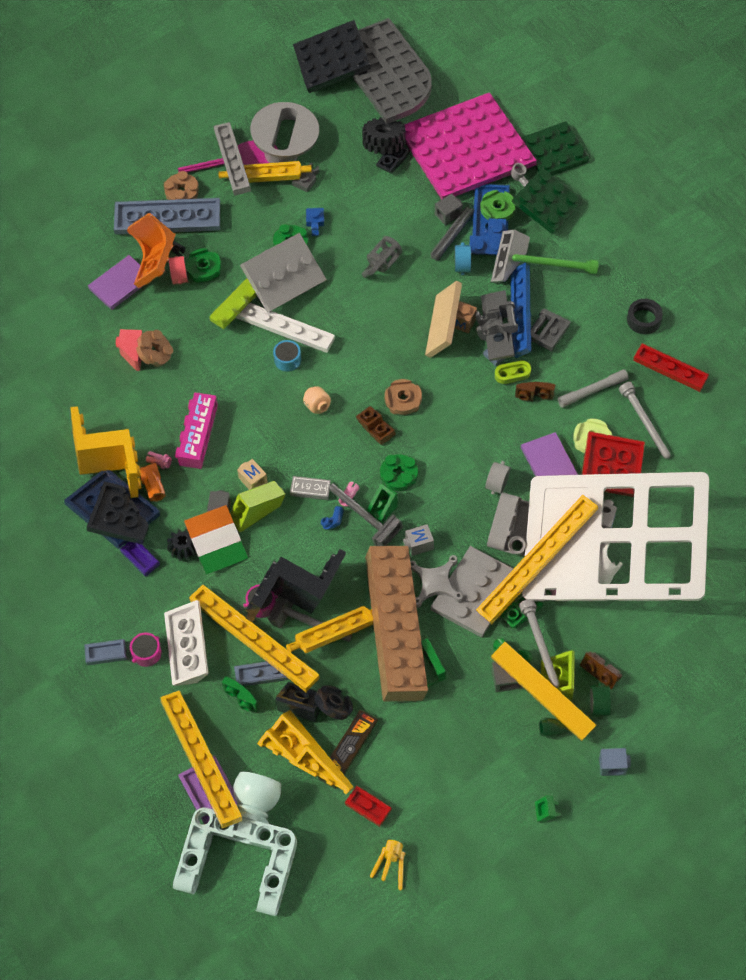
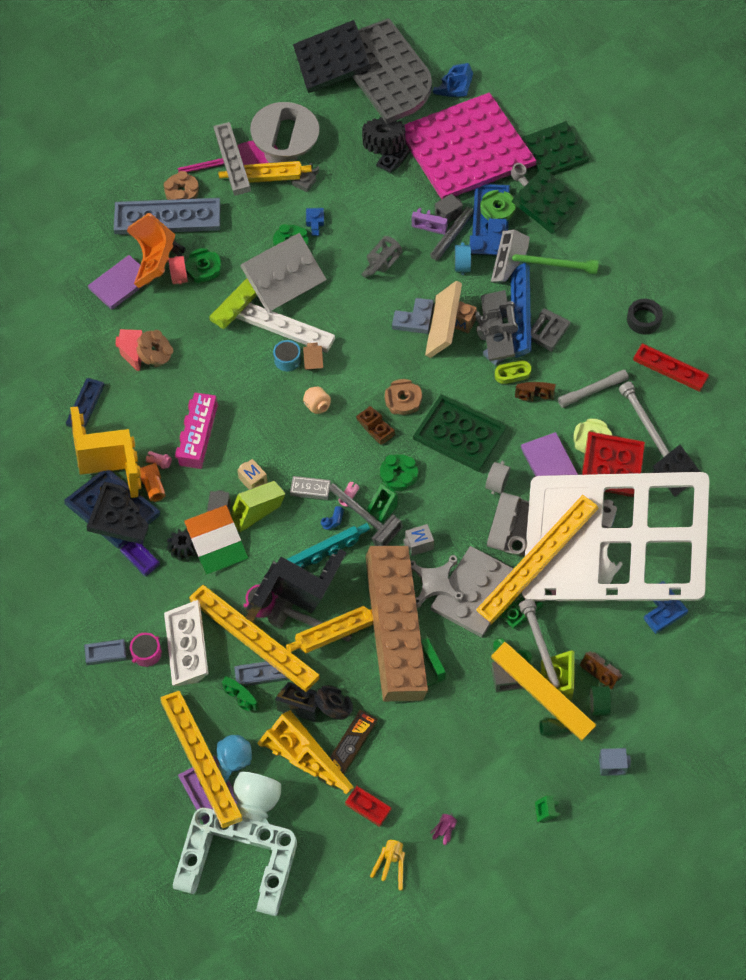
(87, 399): none -> dark blue tile
(233, 755): none -> dark azure hair
(313, 356): none -> medium nougat brick
(331, 545): none -> teal plate
(418, 320): none -> sand blue plate
(429, 222): none -> medium lavender plate
(446, 825): none -> flat silver piece
(456, 82): none -> blue slope
(459, 433): none -> dark green plate
(665, 613): none -> blue plate
(675, 462): none -> black hinge

